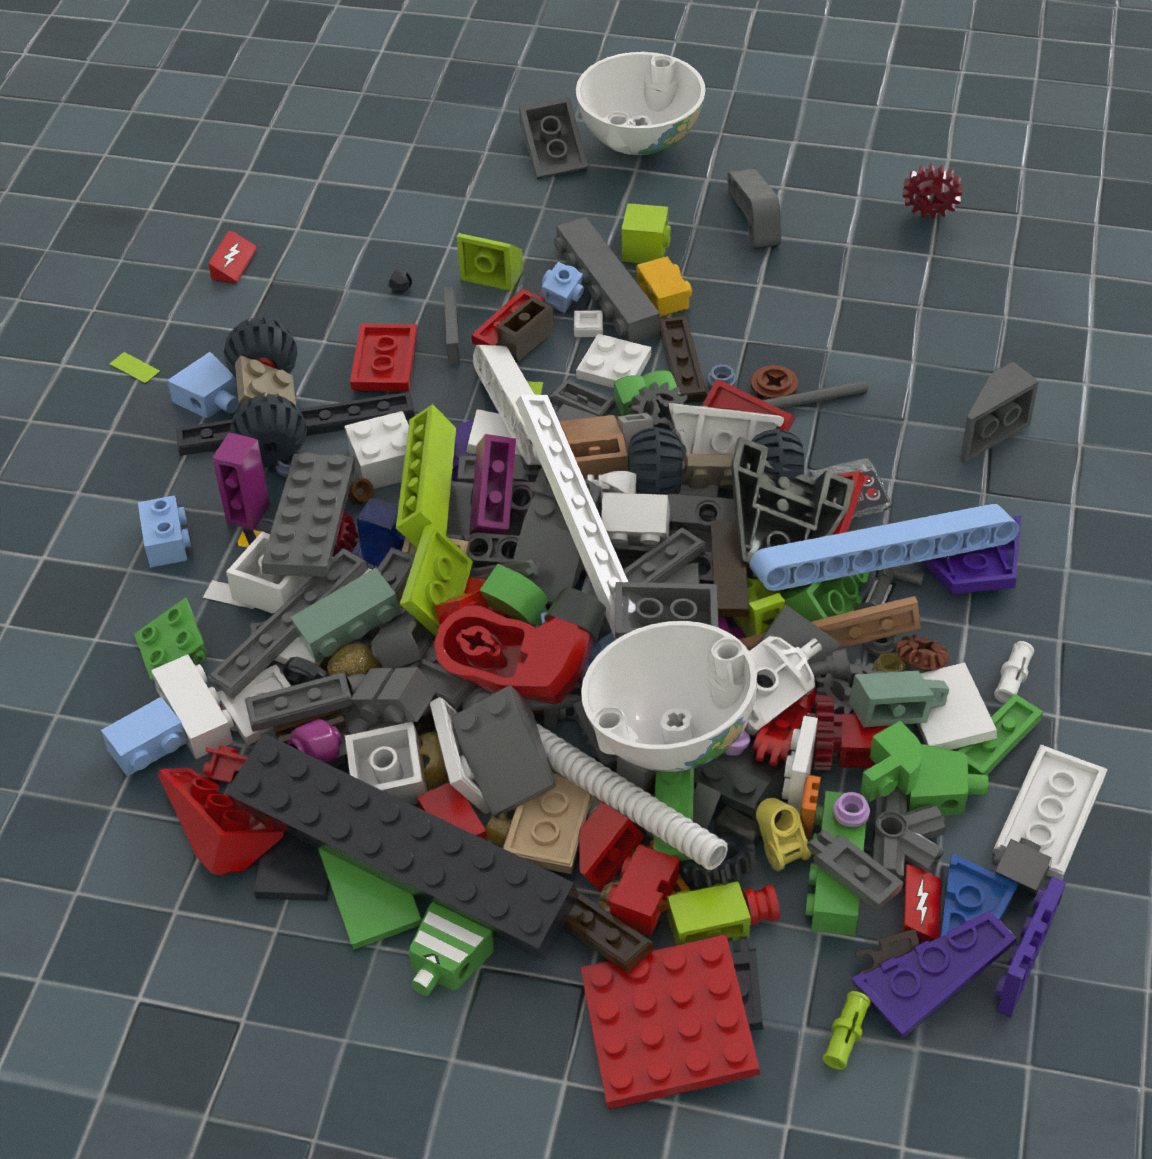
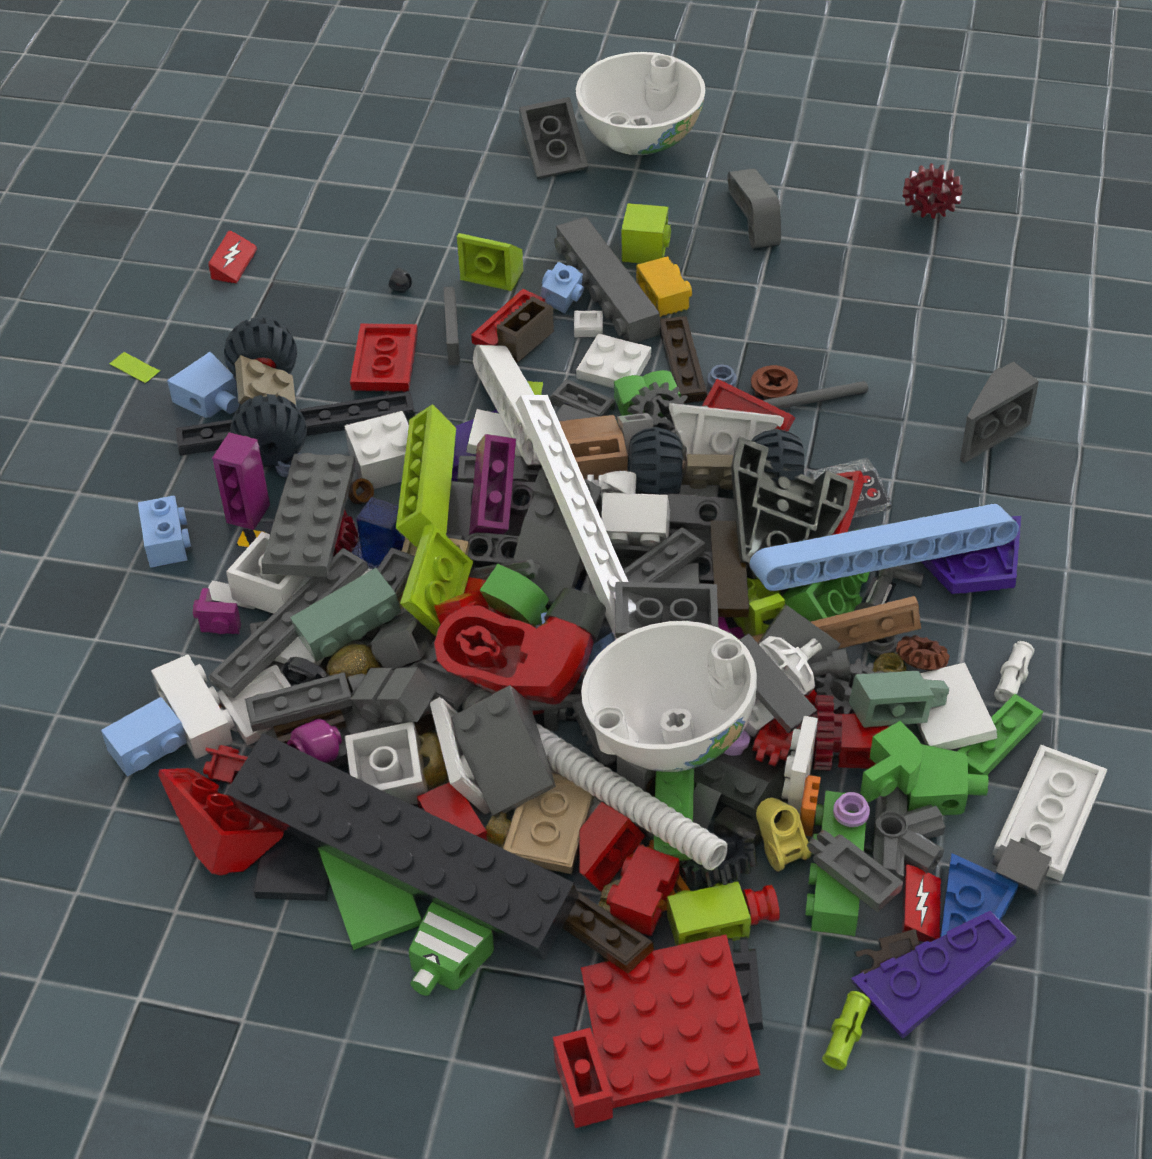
(171, 638): bright green hinge -> none
(216, 616): none -> magenta bracket
(583, 1077): none -> red brick
(777, 690): none -> dark grey tile
(1024, 956): dark purple wing -> none

